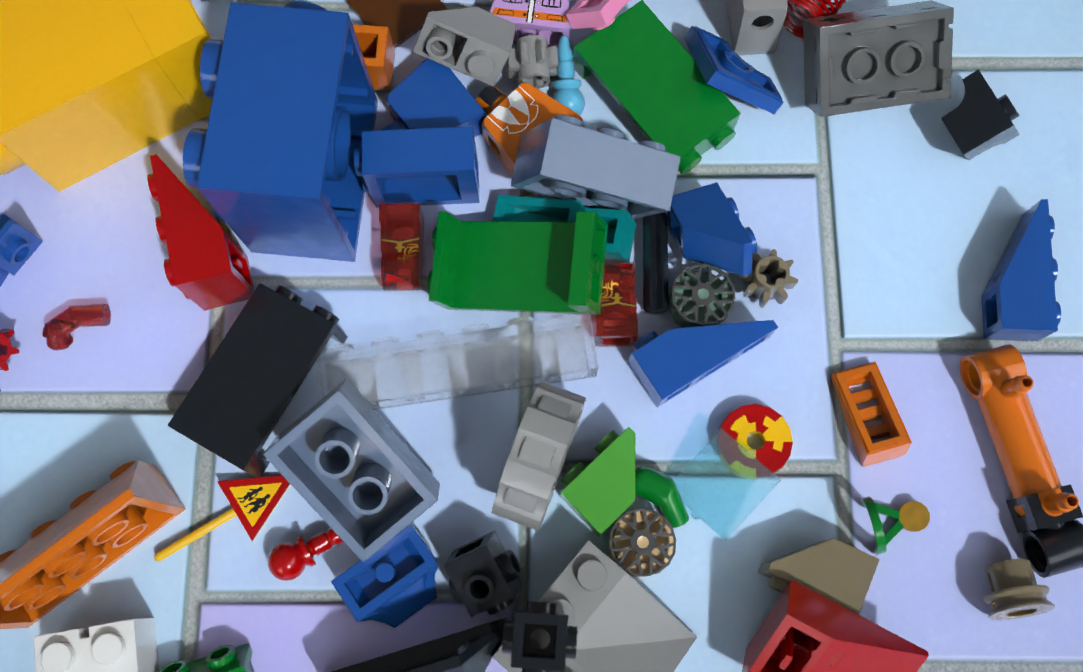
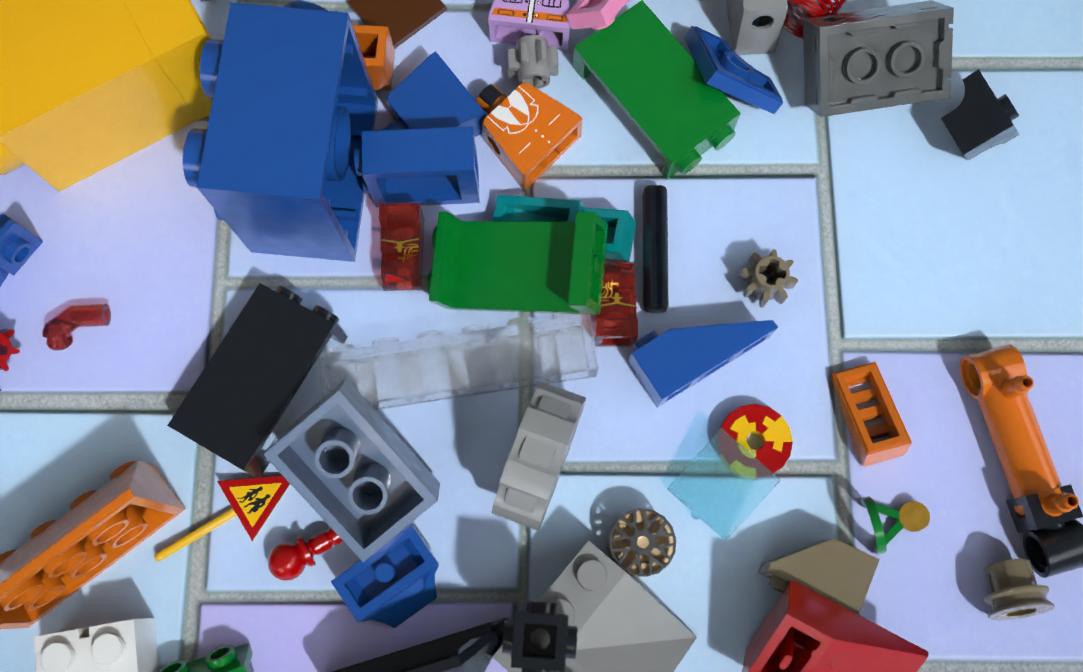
(201, 254): red slope -> none
(467, 41): light grey slope -> none
(483, 575): black brick -> none
(567, 88): medium azure bar -> none
(595, 167): sand blue brick -> none
(606, 485): bright green slope -> none
(663, 492): green arm -> none
(701, 297): wheel -> none
(710, 230): blue slope -> none
(1021, 291): blue slope -> none

